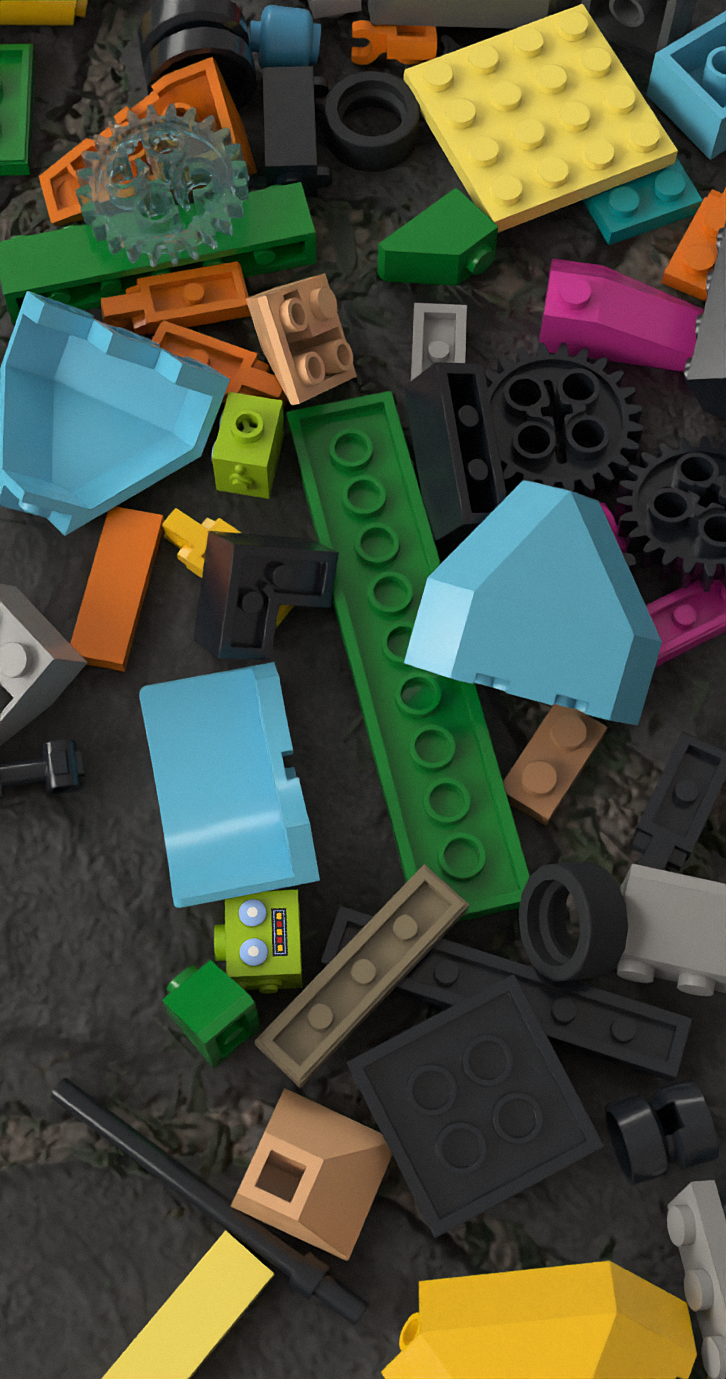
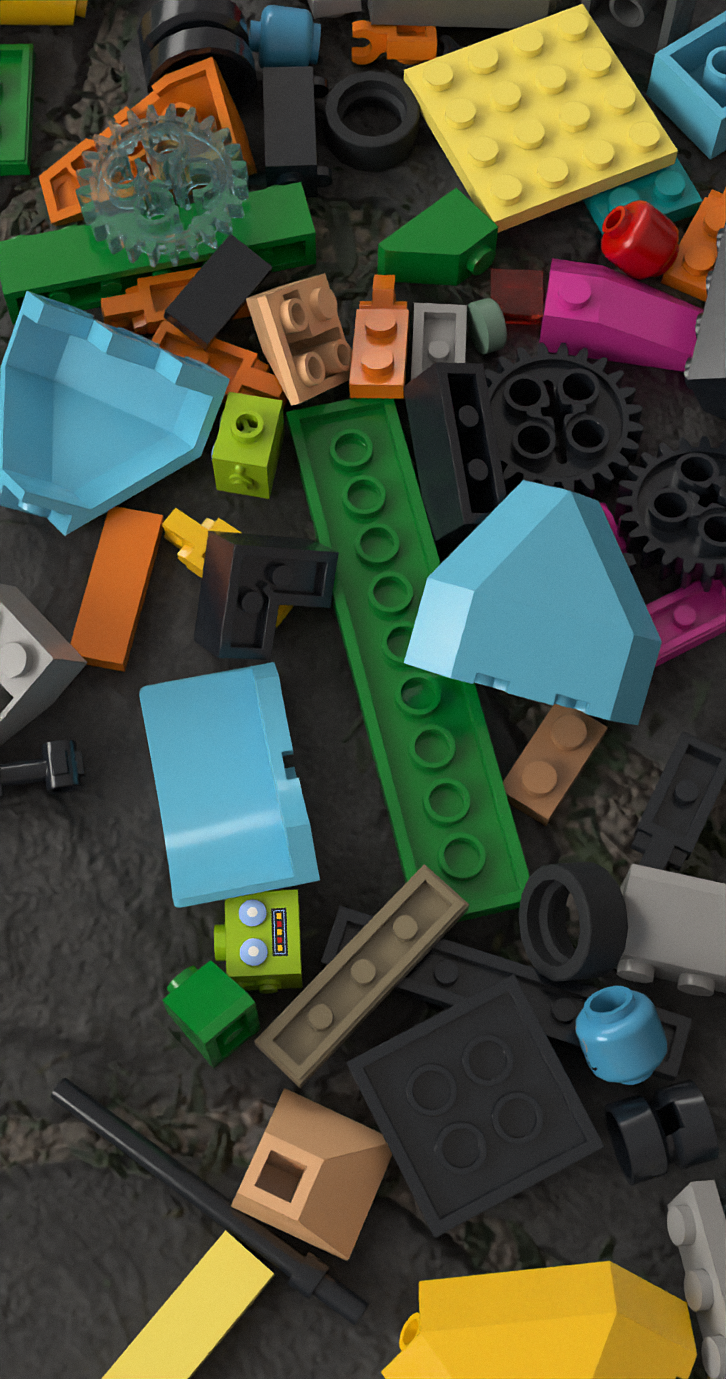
(217, 292): none -> black tile
(380, 344): none -> orange hinge
(486, 325): none -> sand green tile
(518, 295): none -> clear red tile
(621, 1035): none -> dark azure head
(640, 240): none -> red head

